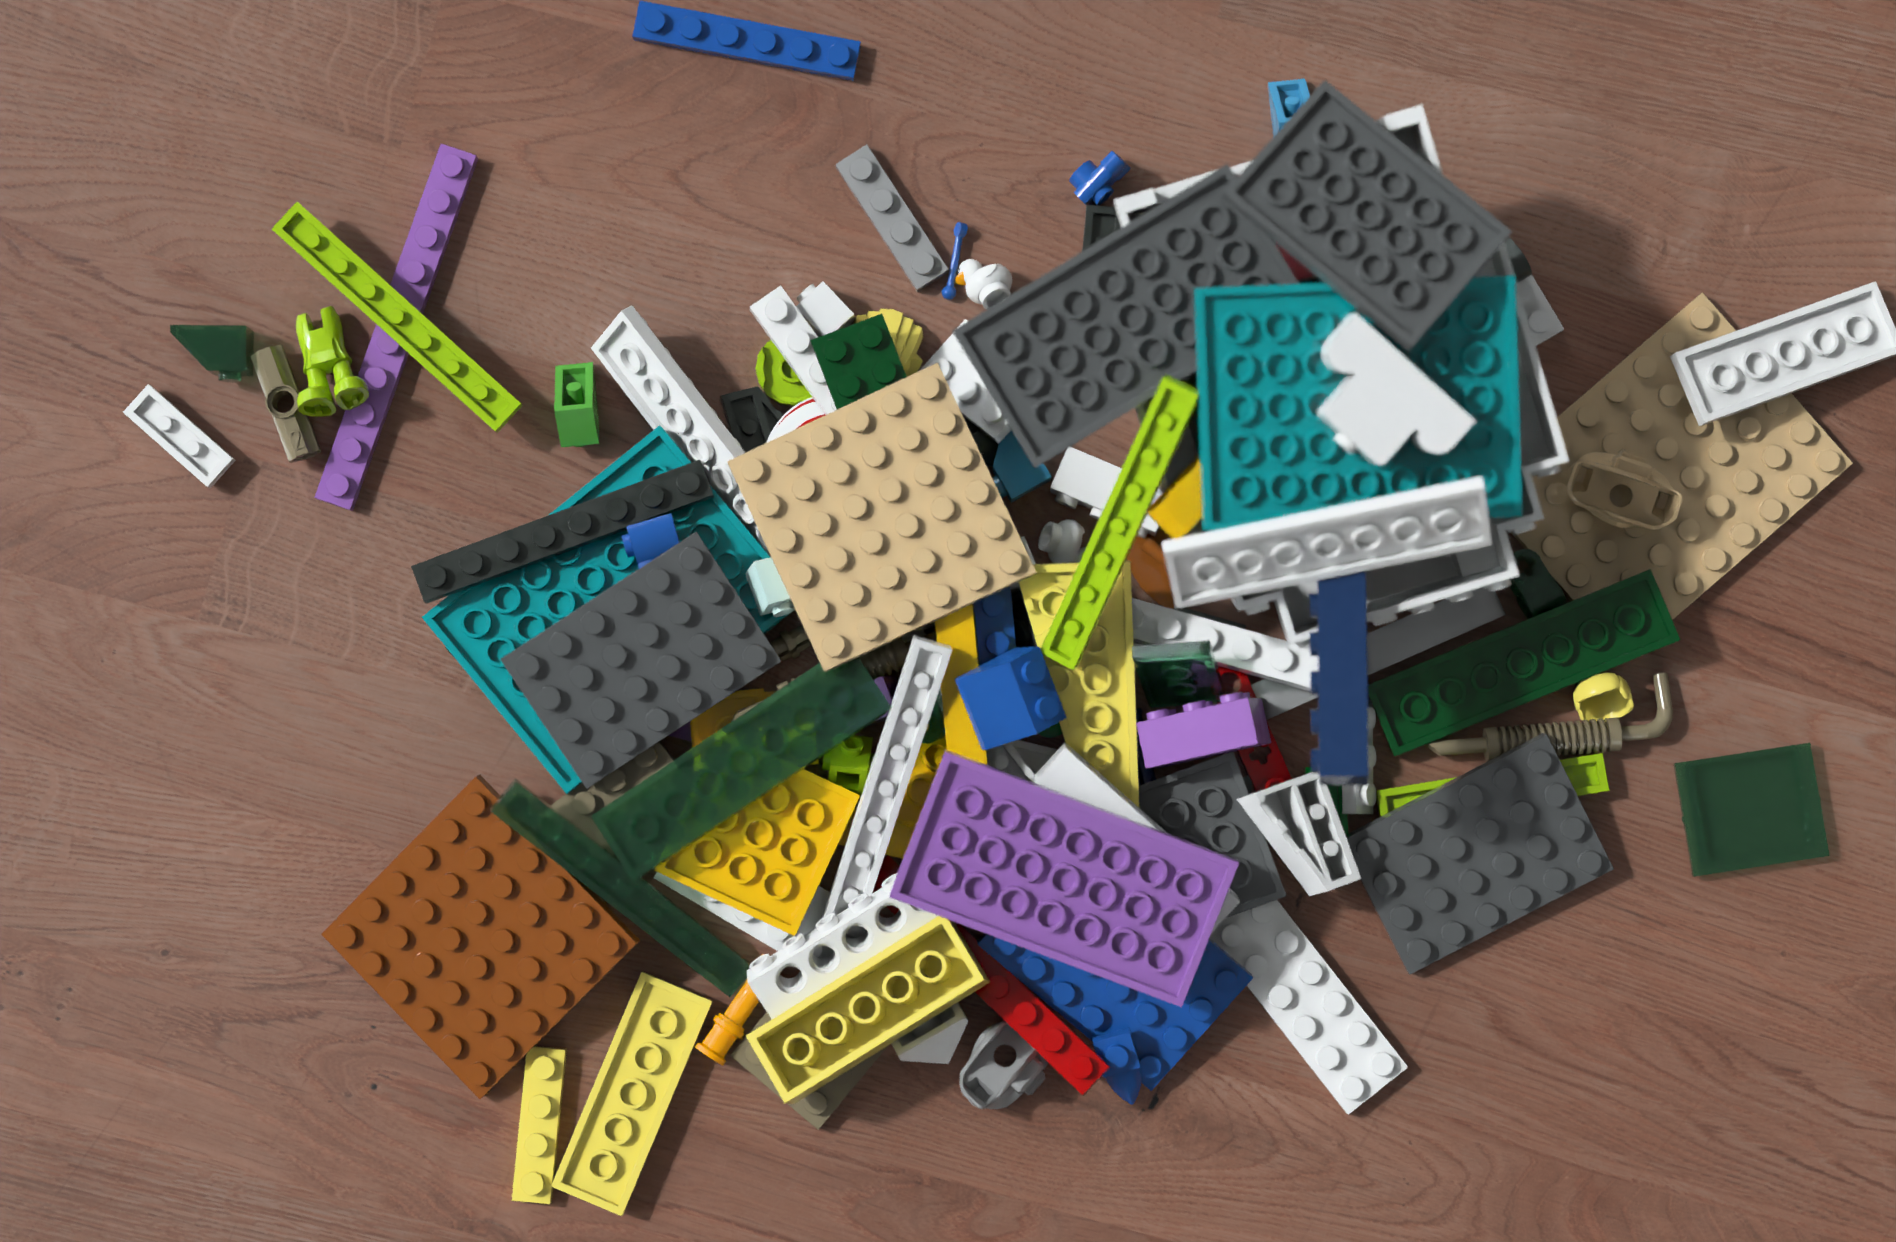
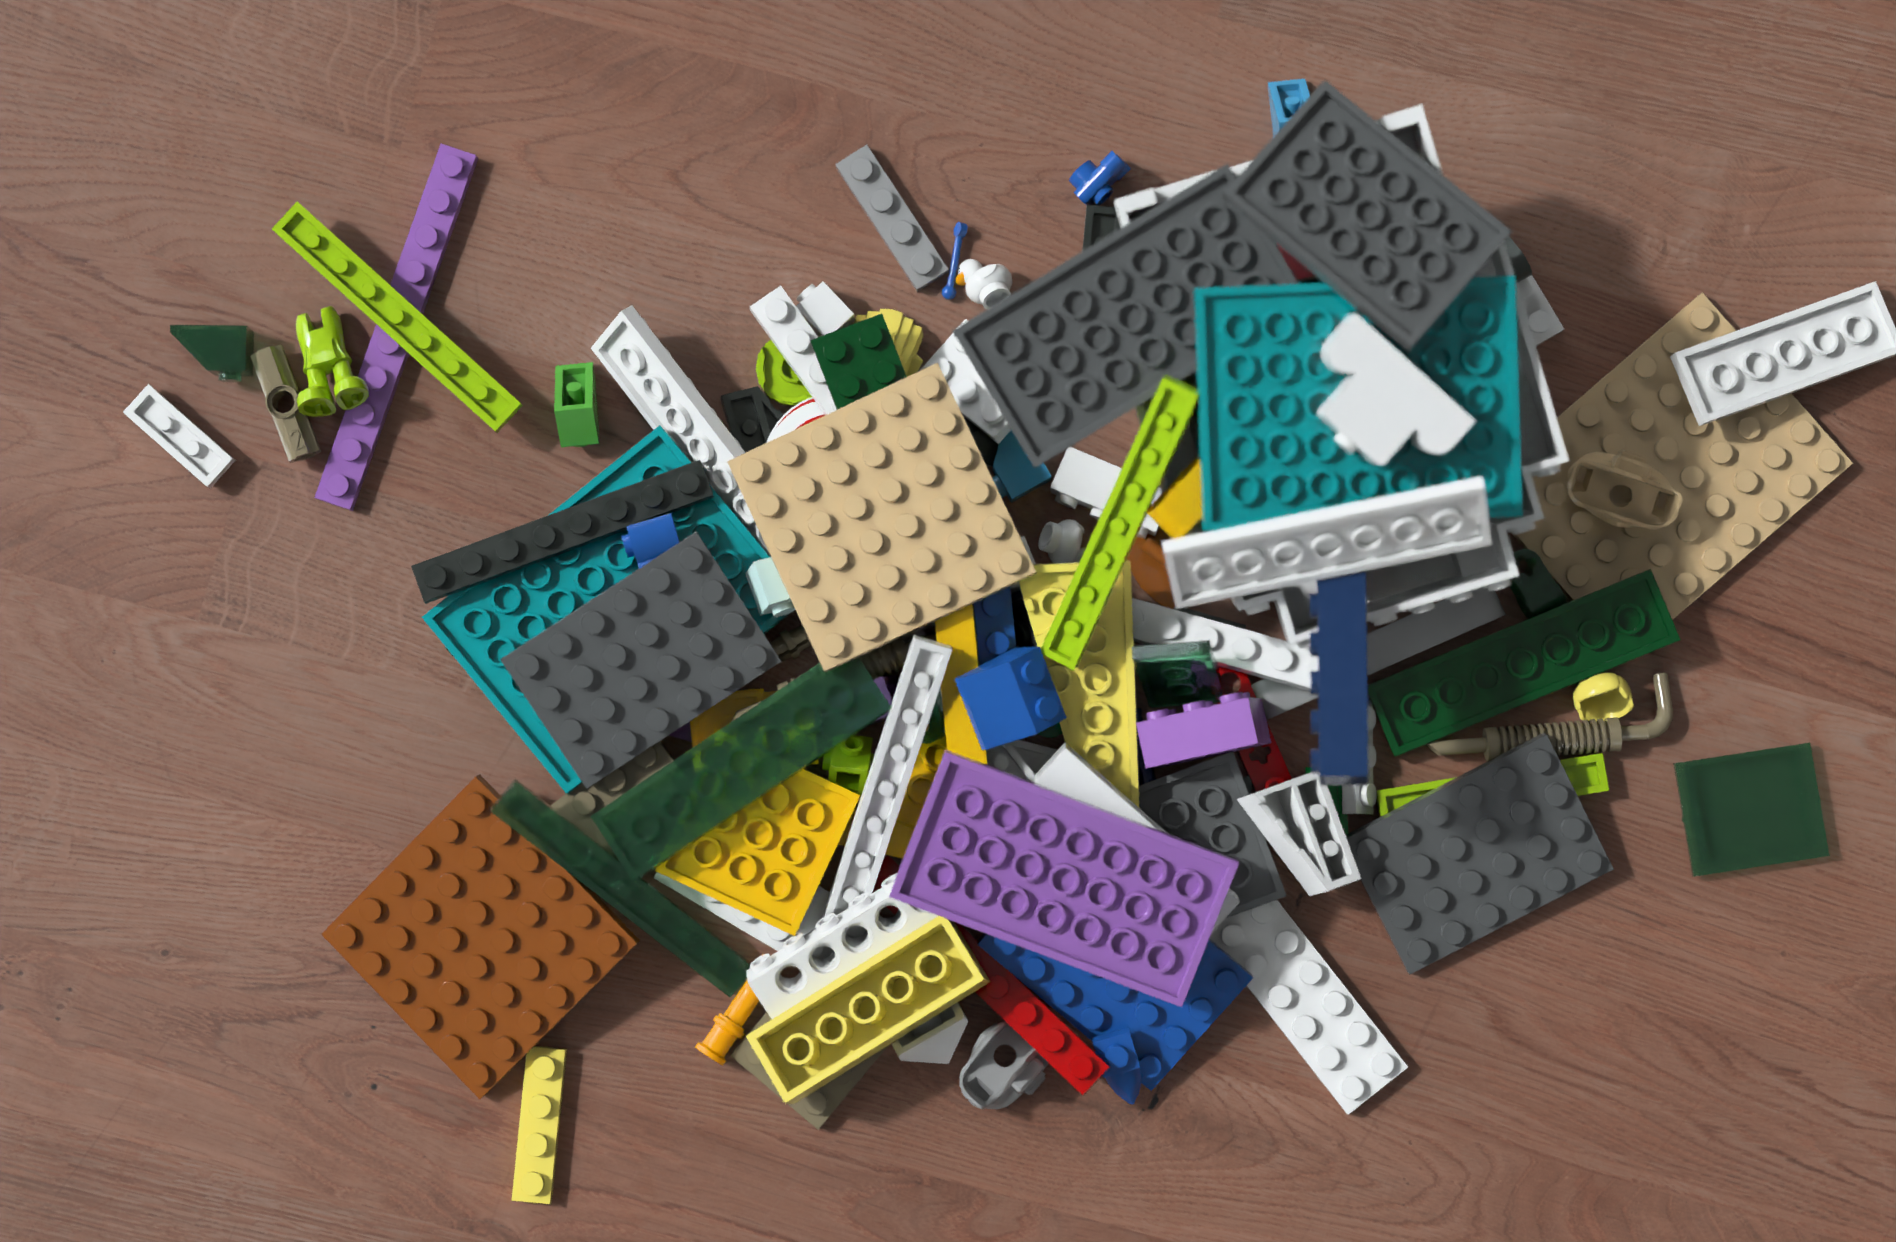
(632, 1093): light yellow plate -> none
(746, 40): blue plate -> none

